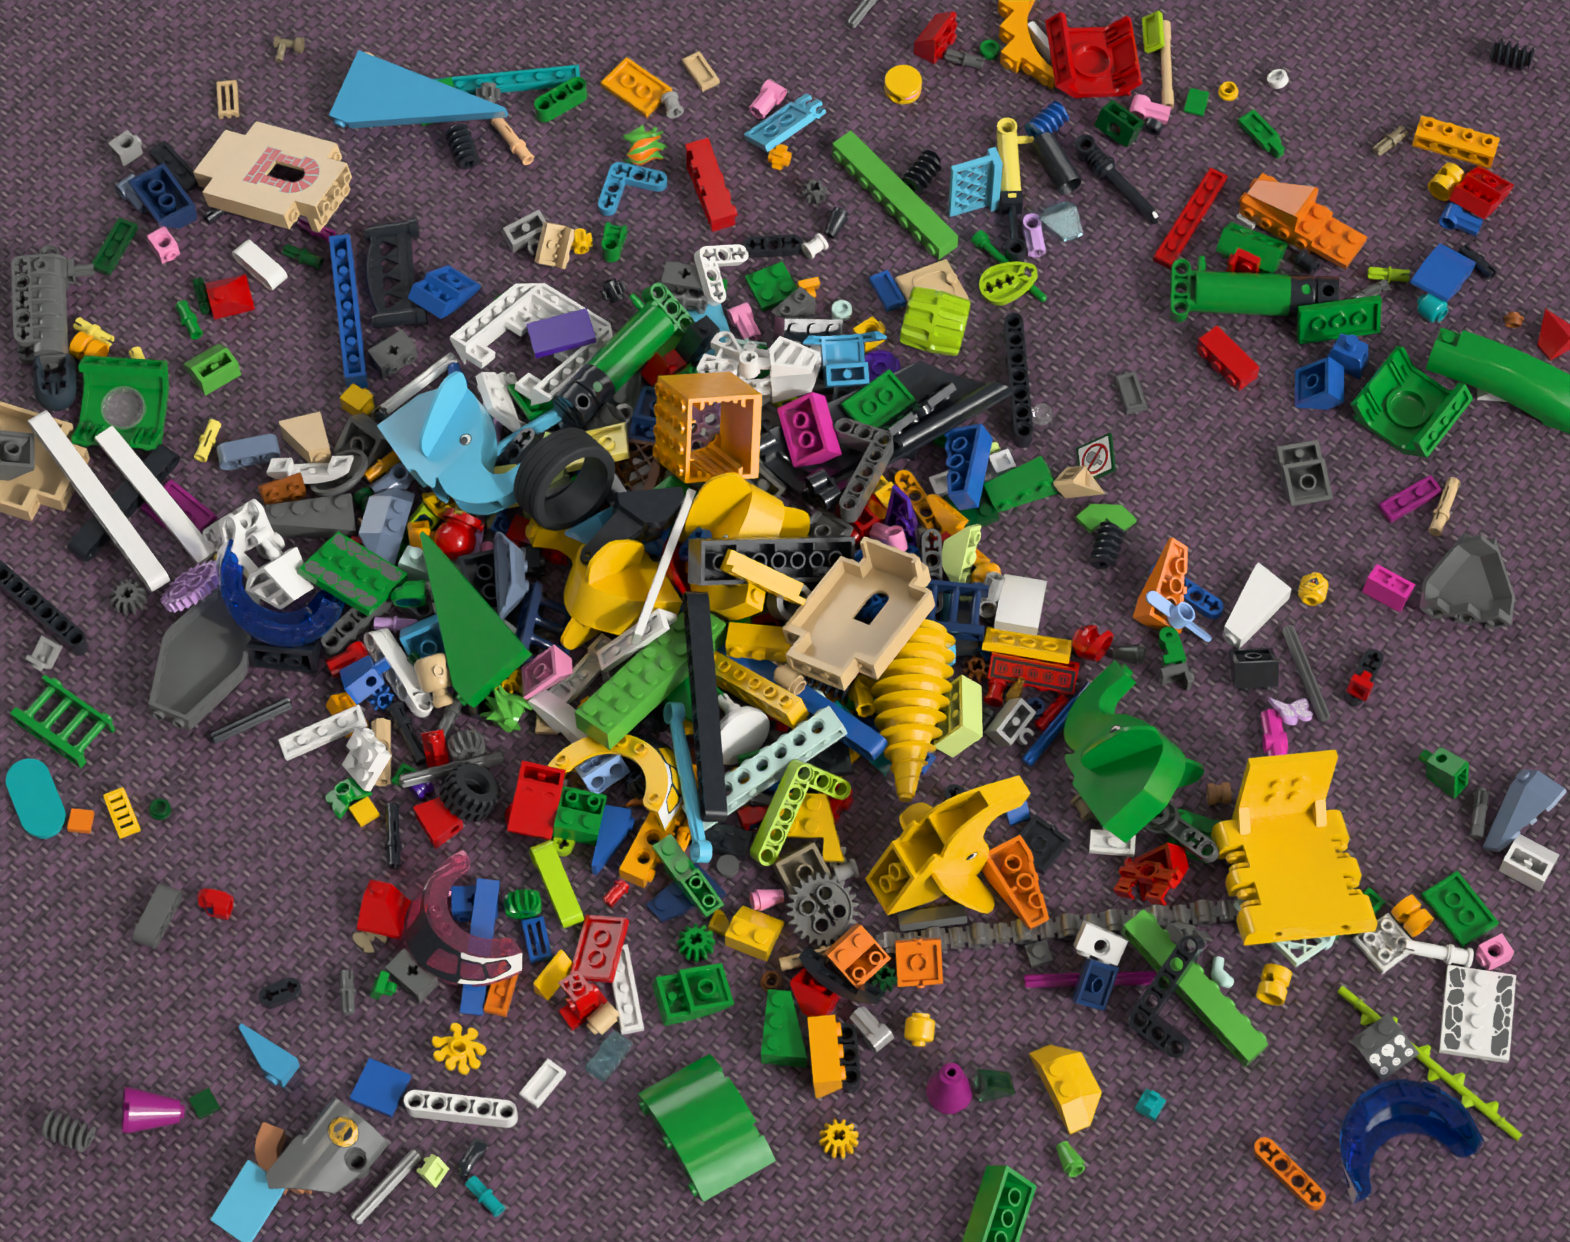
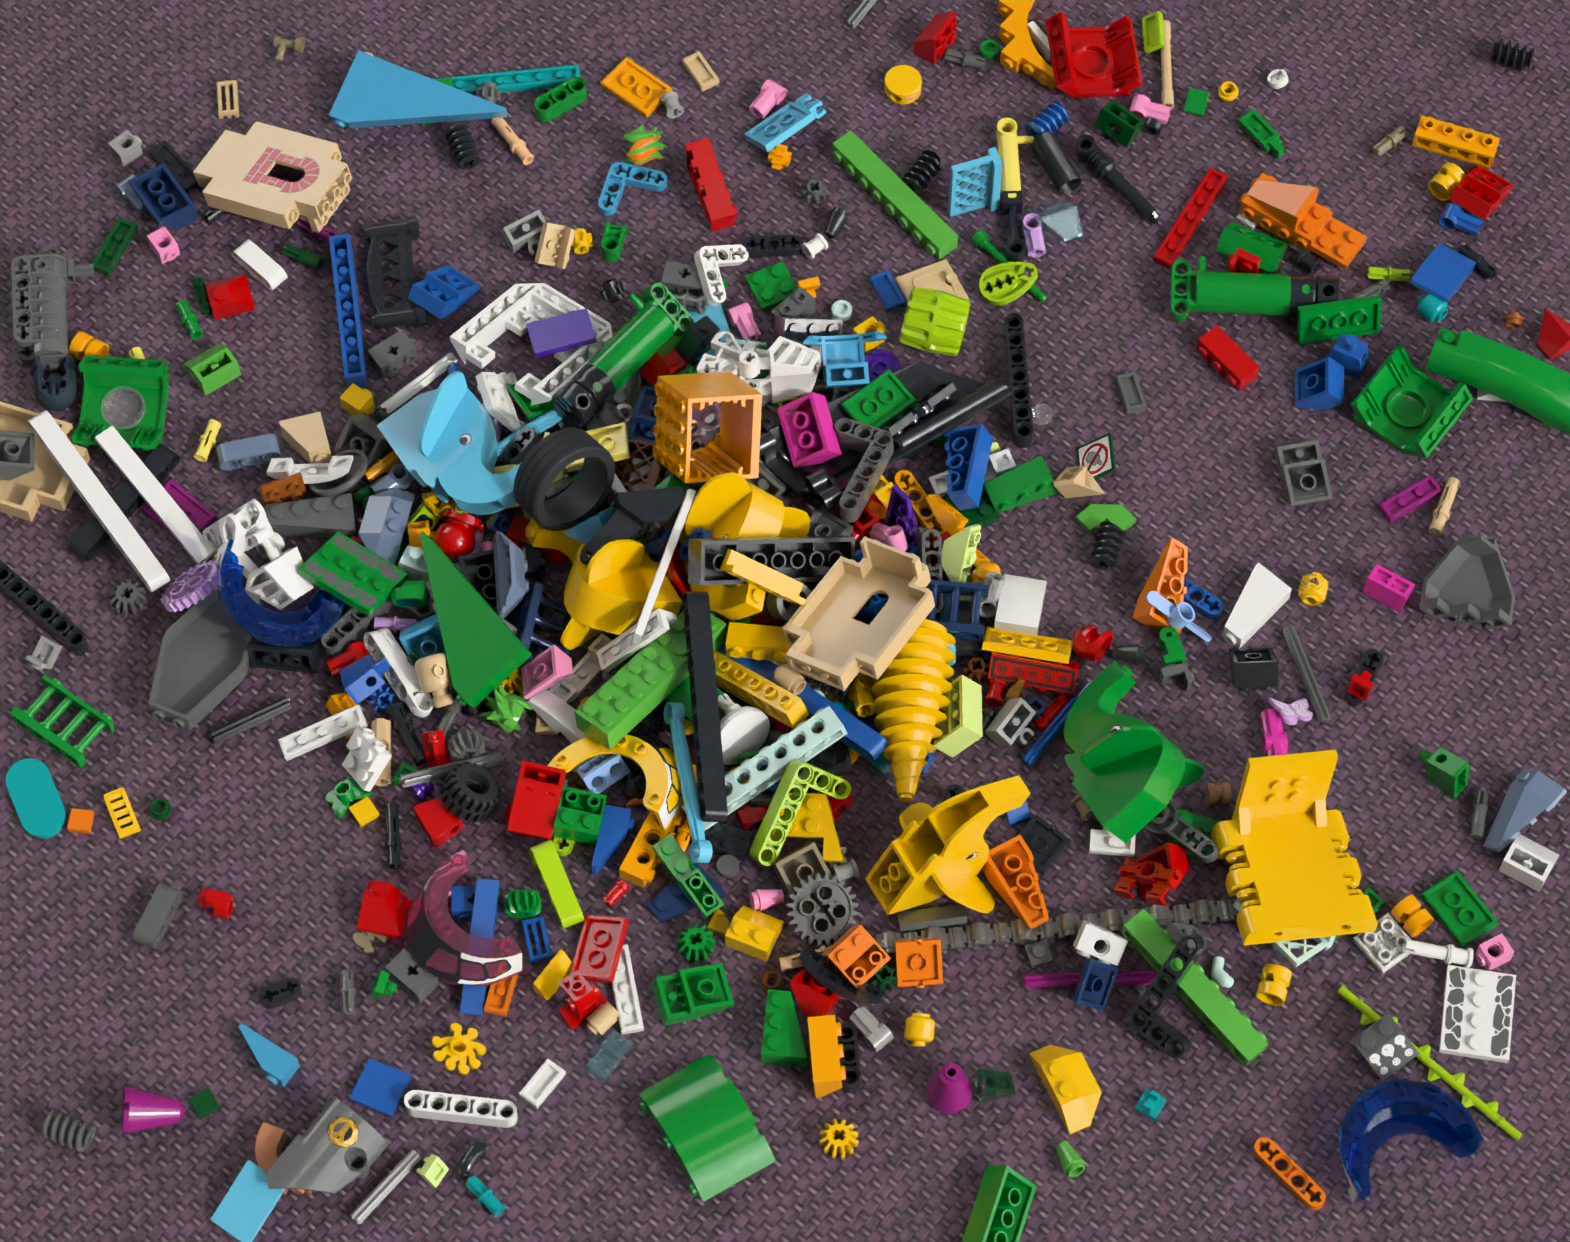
(93, 330): light yellow pin -> none

